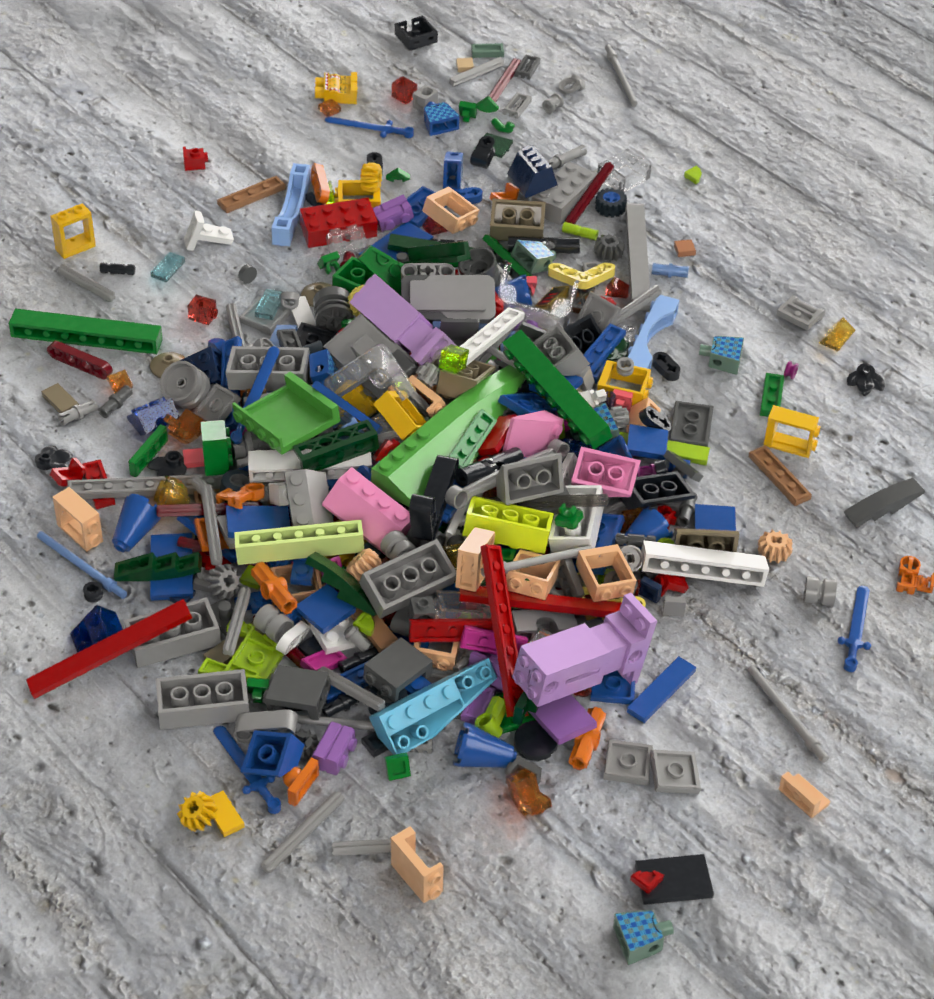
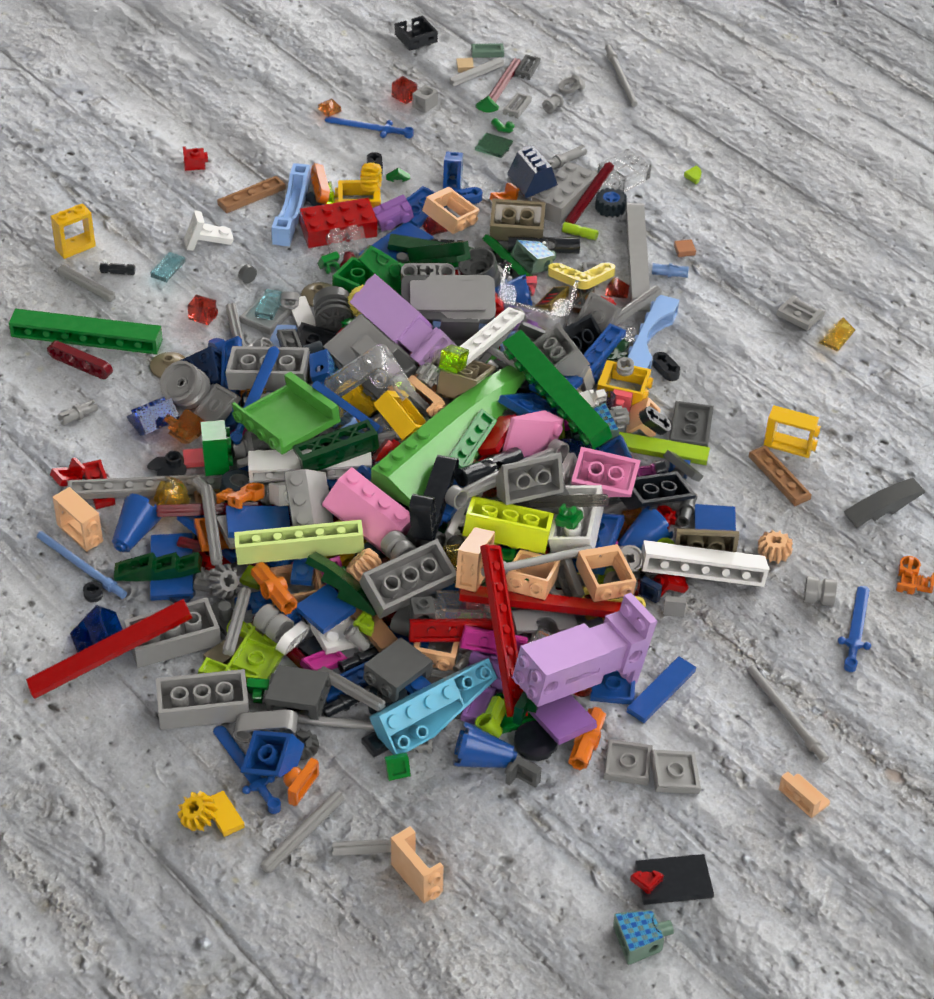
(52, 458): black plate -> none
(59, 398): dark tan tile -> none
(115, 401): dark grey pin -> none
(118, 380): clear orange tile -> none
(148, 450): green tile -> none
(334, 748): medium lavender brick -> none
(339, 88): yellow hips -> none
(440, 118): blue torso -> none
(467, 110): green tile -> none
(483, 152): black piece -> none
(526, 793): clear orange brick -> none
(609, 247): dark grey gear -> none
(632, 539): dark grey axle -> none
(647, 442): blue tile -> none
(724, 353): sand green torso -> none
(771, 393): green tile -> none
(791, 370): magenta bush -> none
(866, 381): black plate -> none

